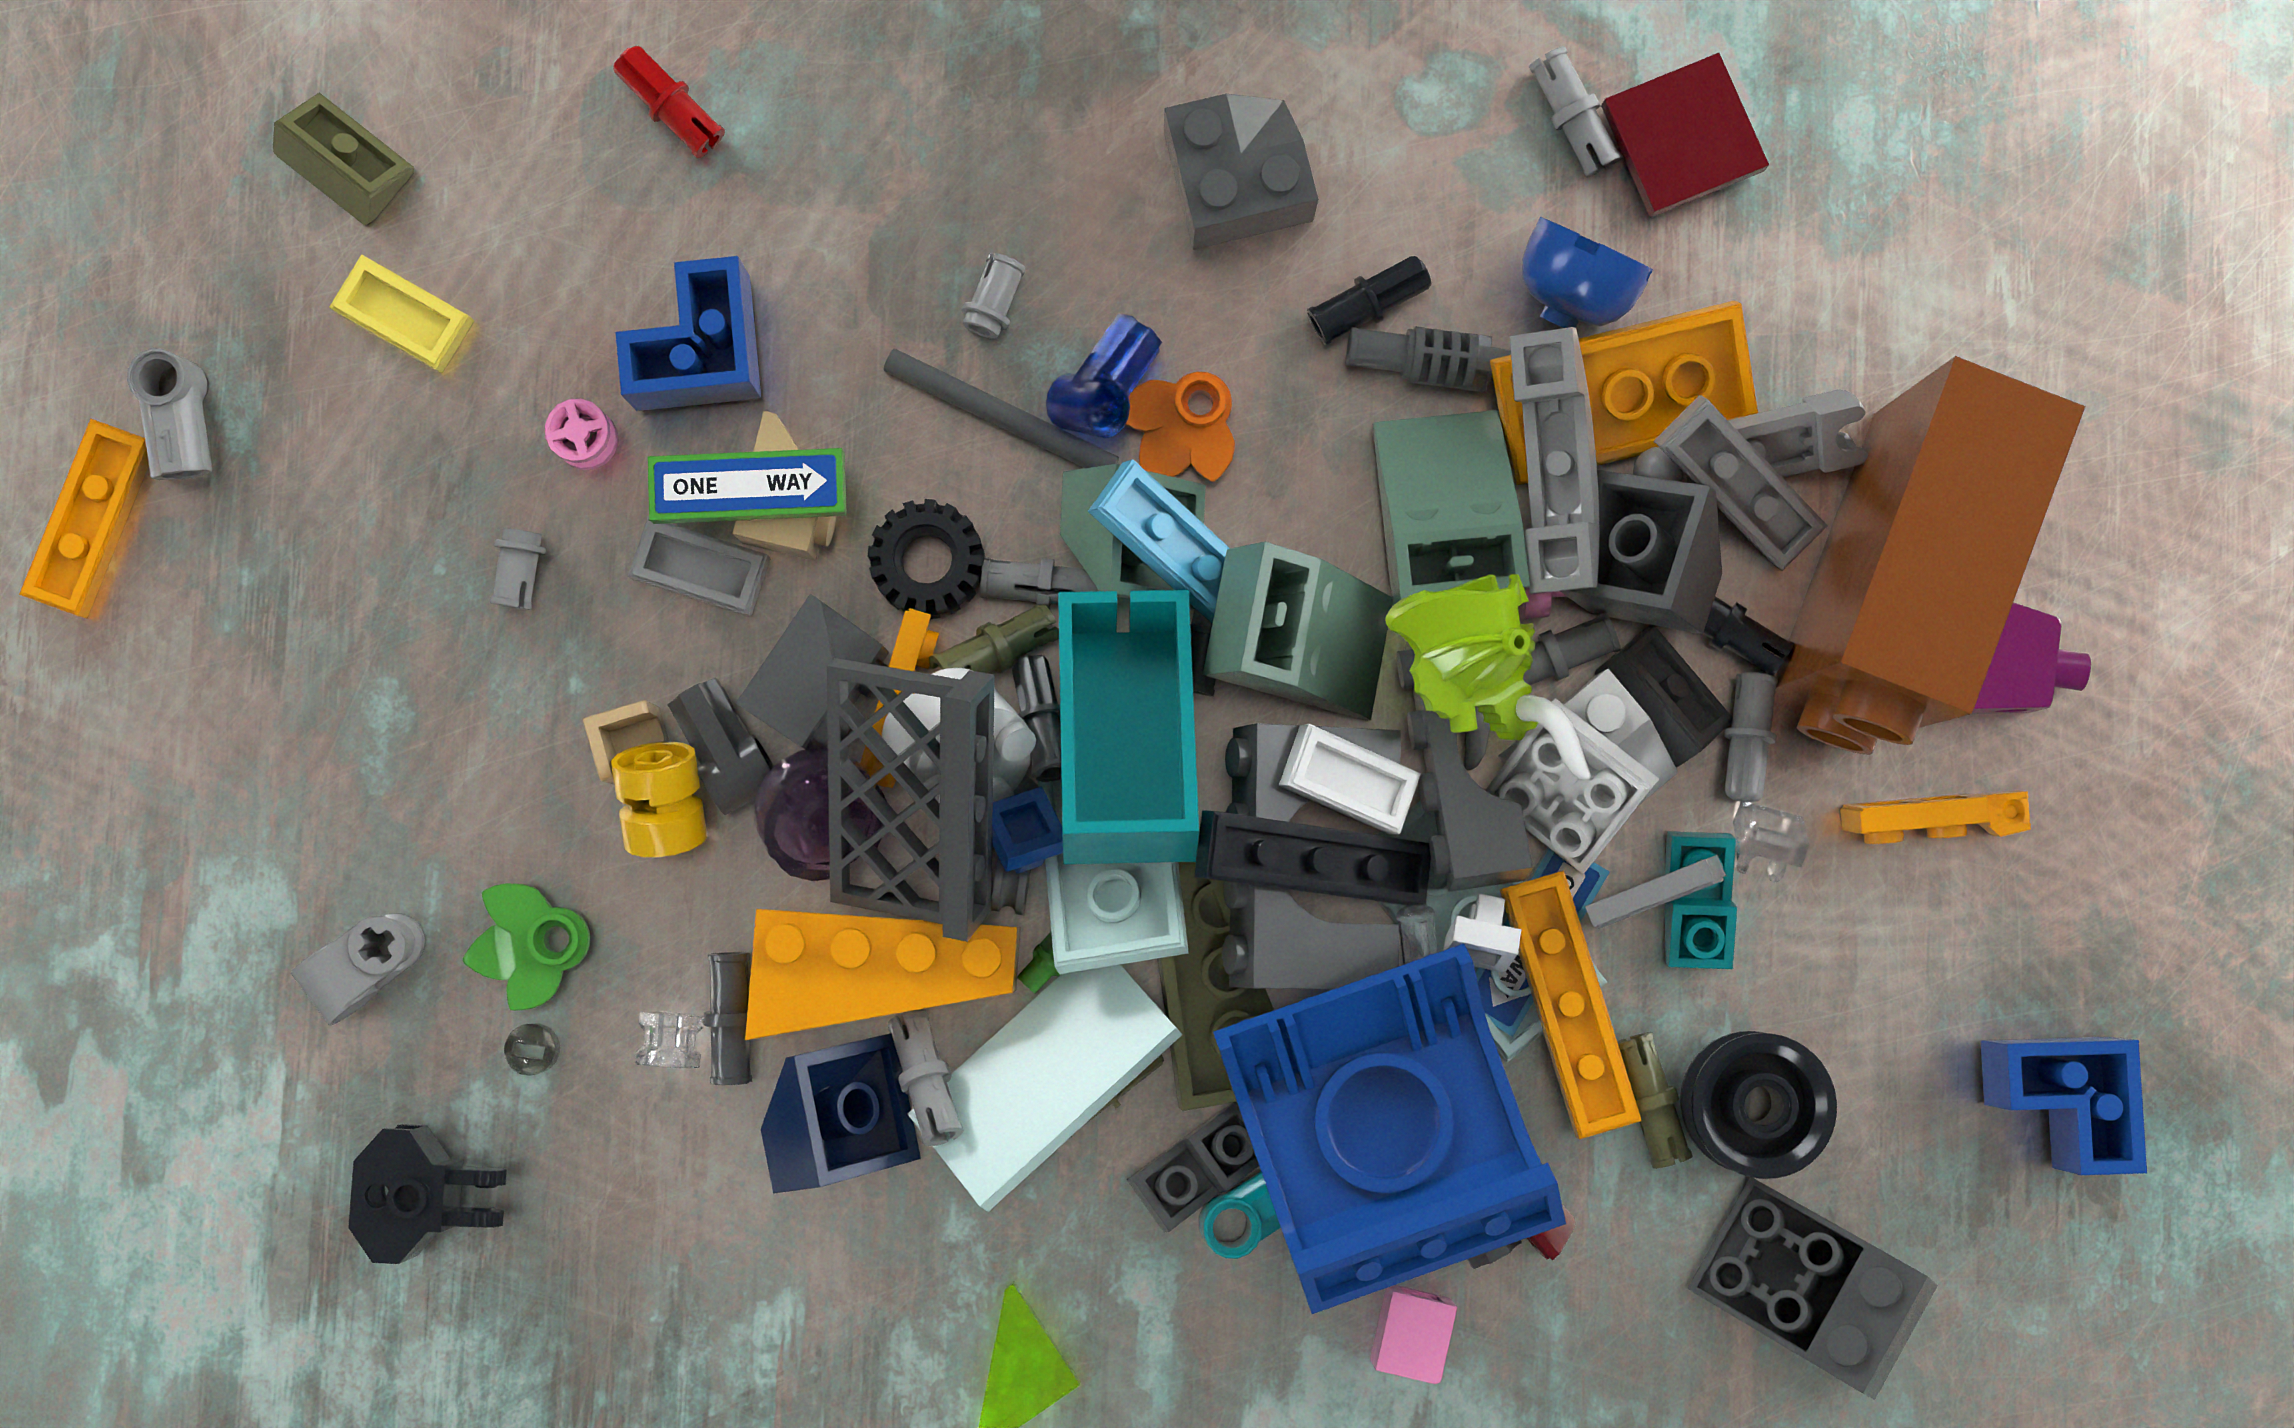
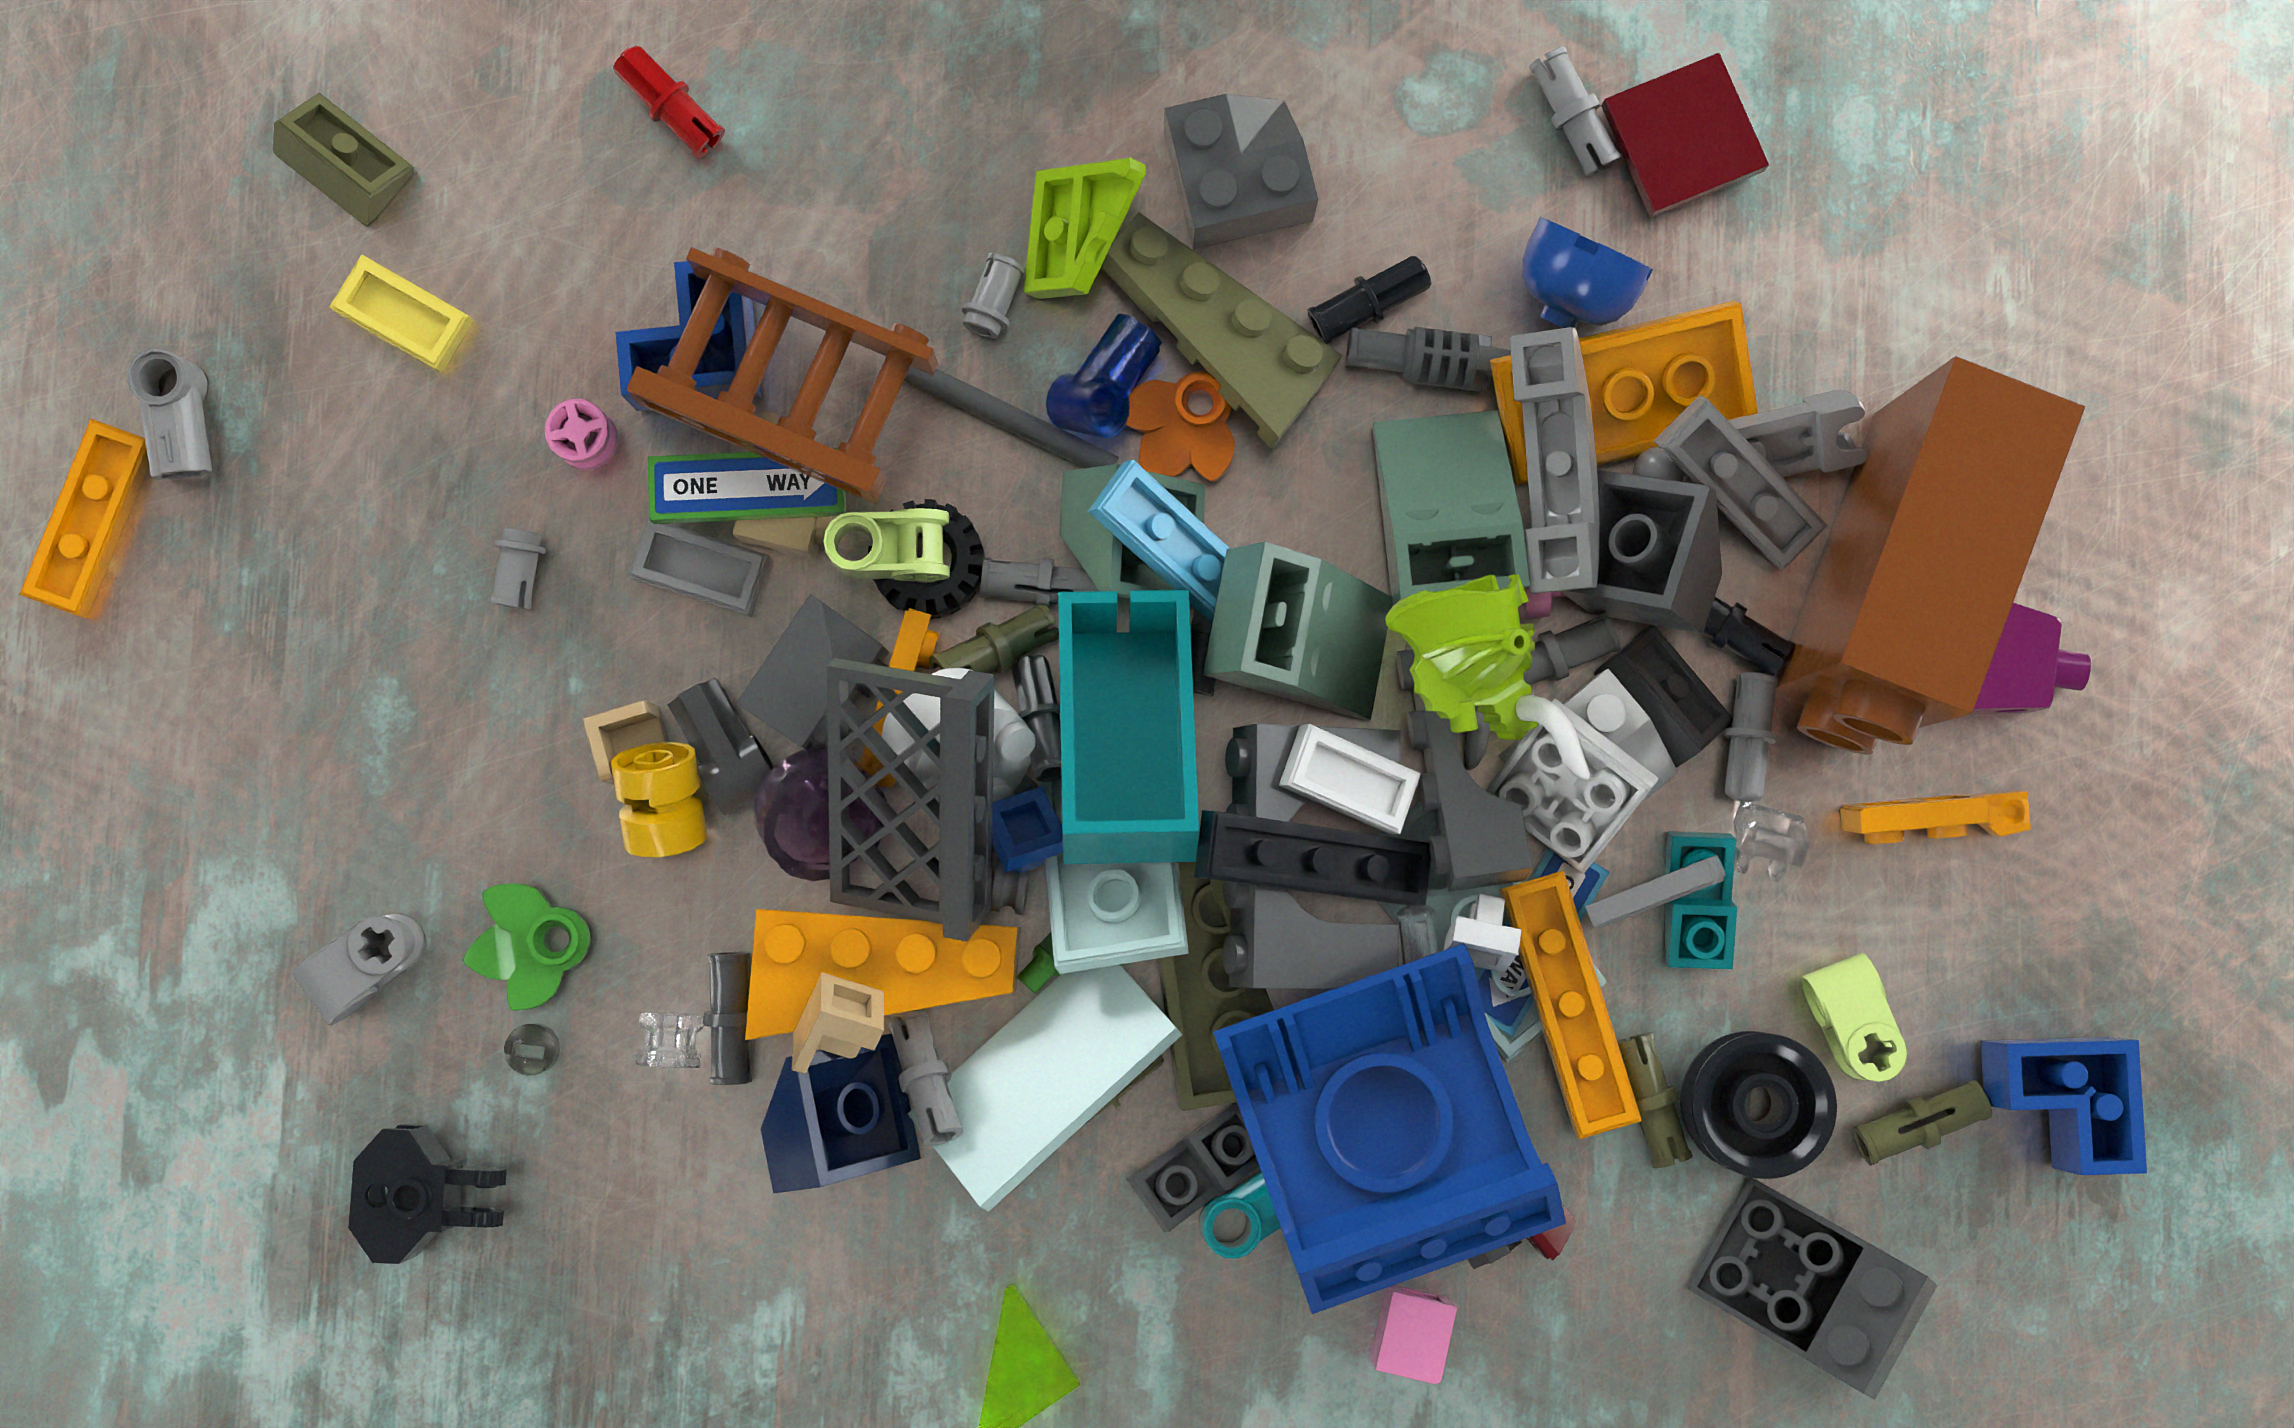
(732, 413): none -> dark orange fence
(838, 1020): none -> tan panel
(894, 544): none -> yellowish green piece
(1076, 223): none -> lime wing
(1239, 338): none -> olive wing
(1854, 1008): none -> yellowish green piece
(1962, 1107): none -> olive pin

